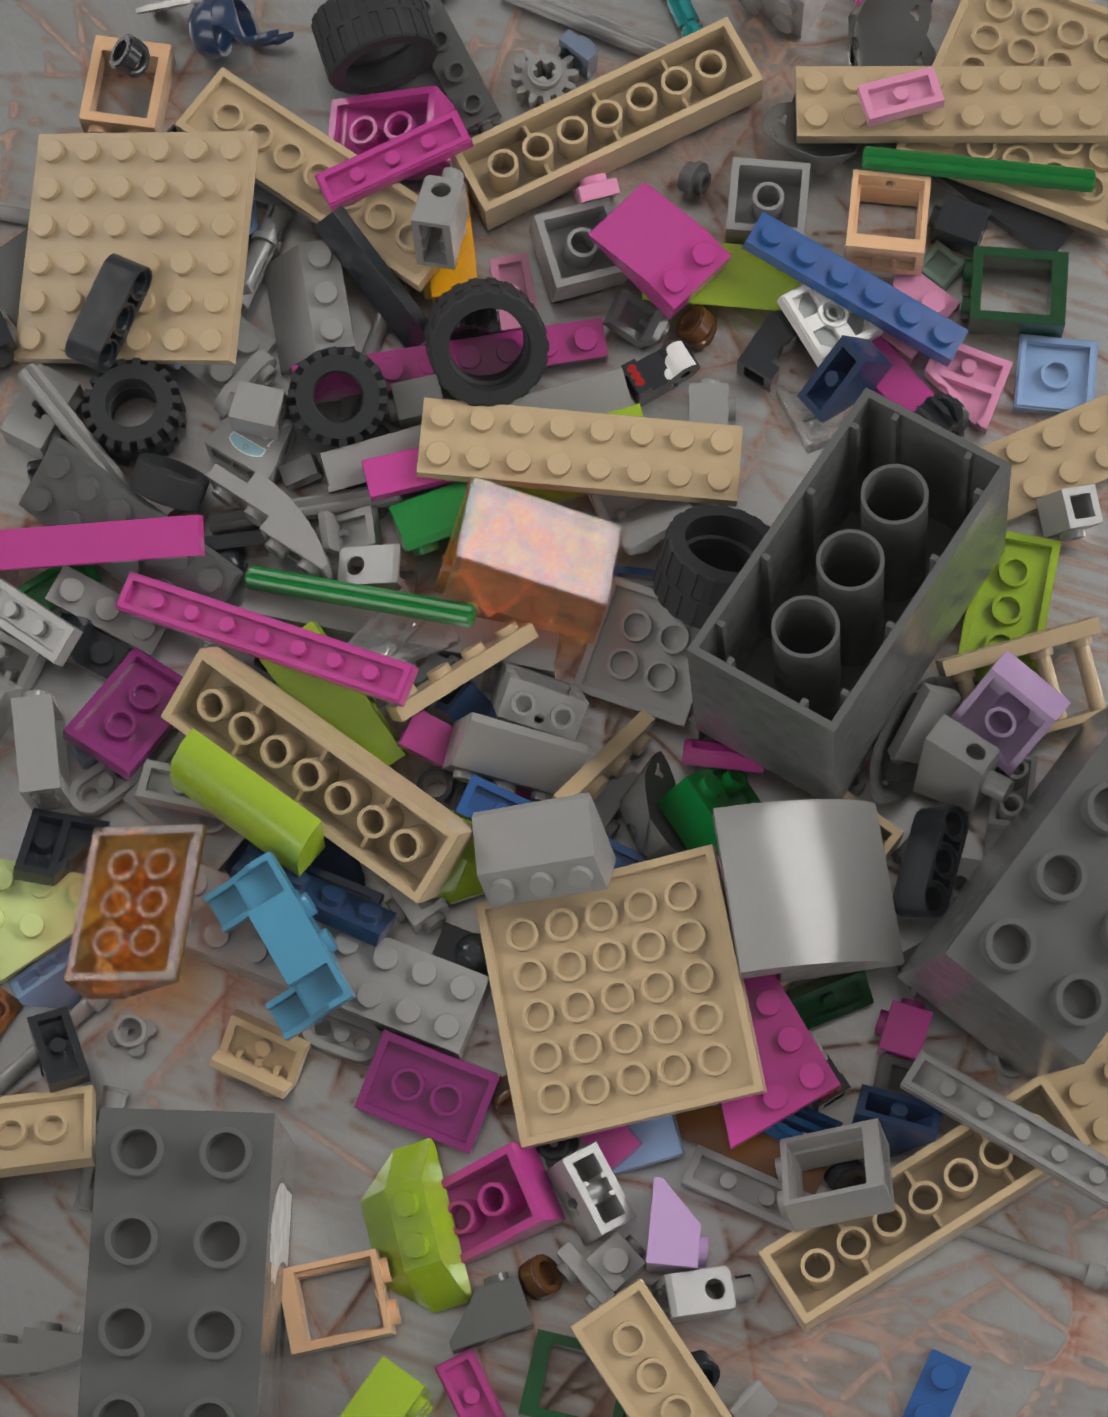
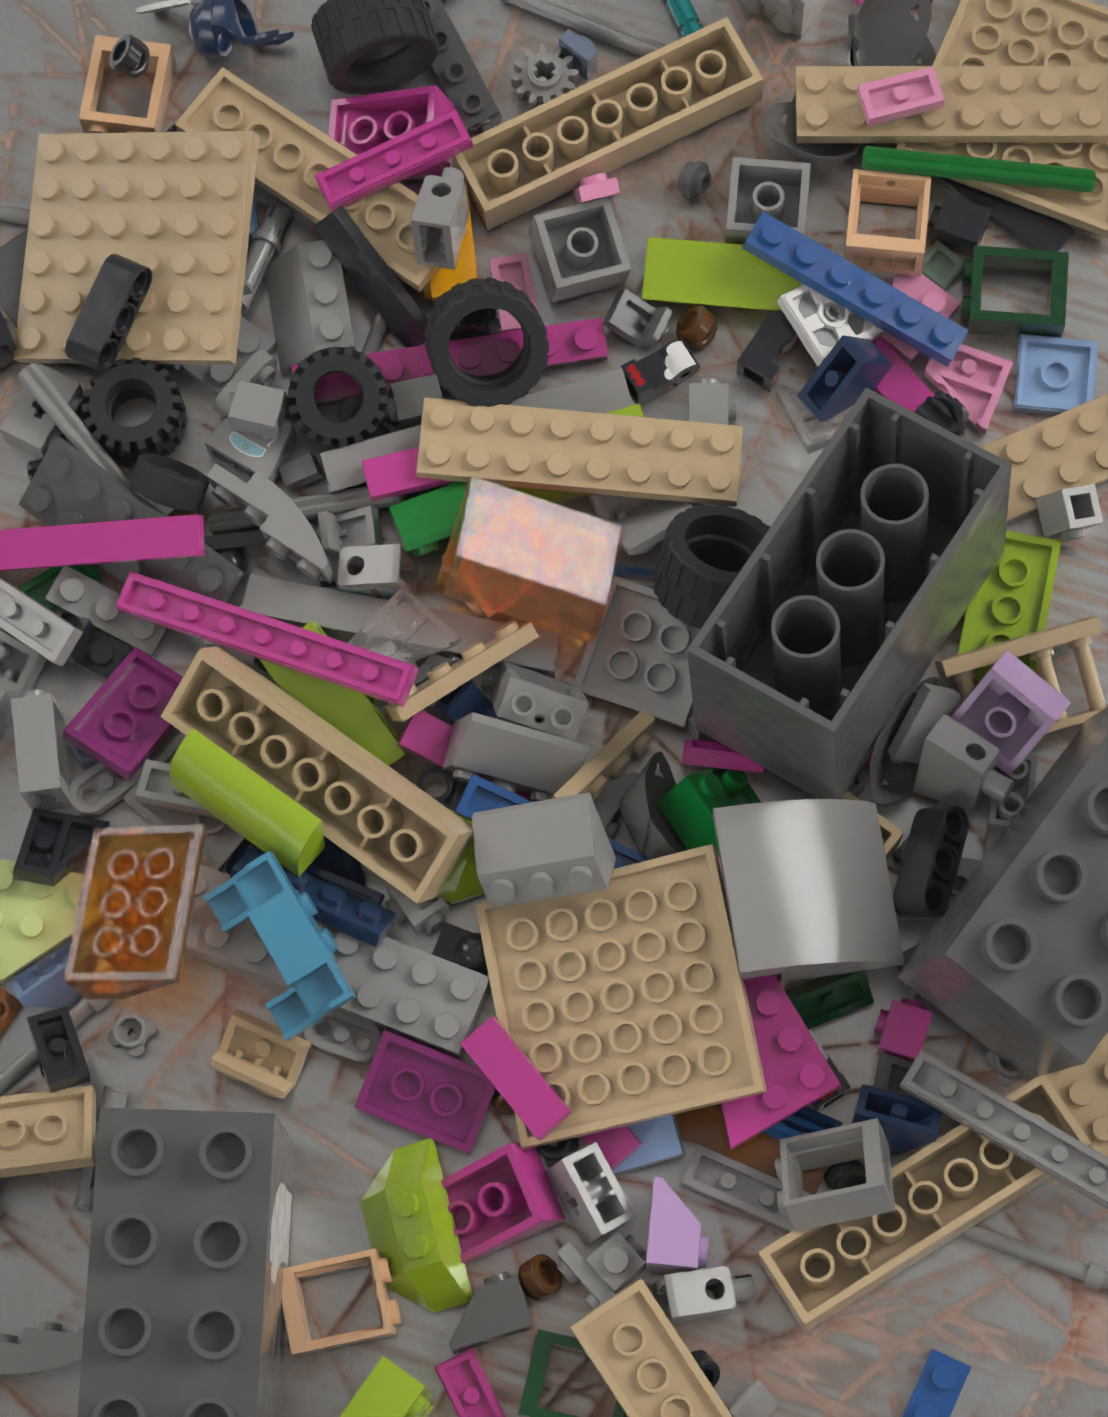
(360, 596): green axle -> none
(516, 1078): none -> dark pink tile
(660, 249): dark pink slope -> none

